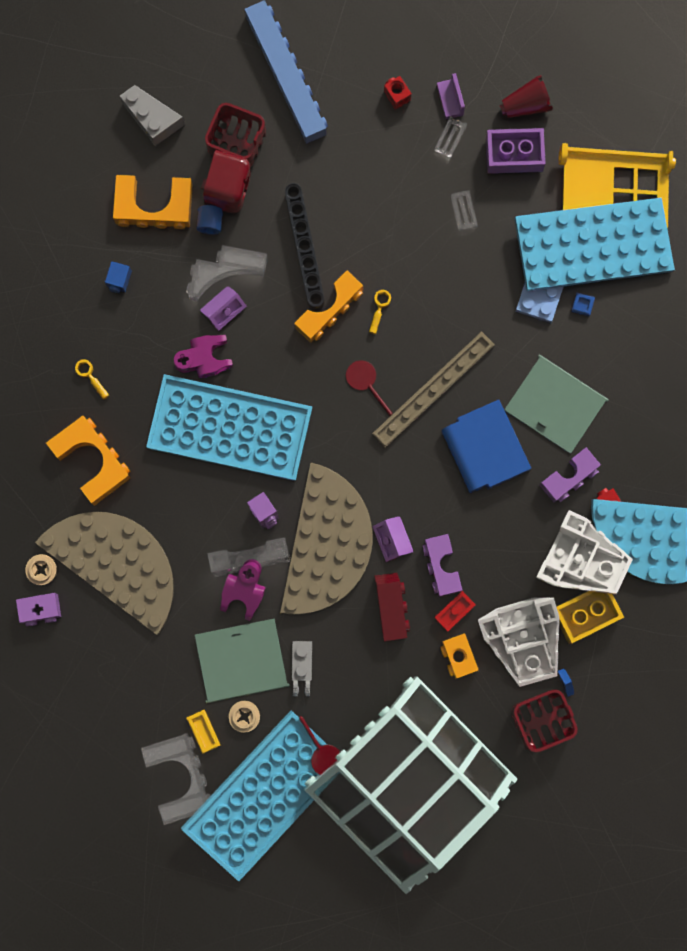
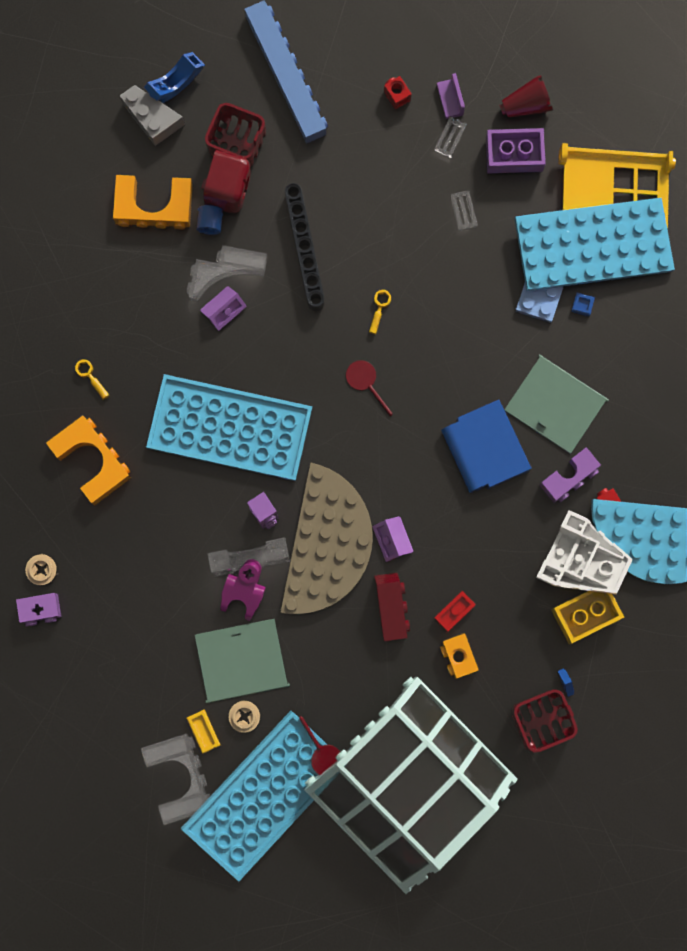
(117, 561): dark tan plate -> none
(118, 277): blue brick -> none
(176, 79): none -> blue arch
(201, 357): magenta piece -> none
(301, 665): light grey hinge -> none
(313, 323): light orange arch -> none
(433, 389): dark tan tile -> none
(445, 582): medium lavender arch -> none
(525, 638): white wedge -> none

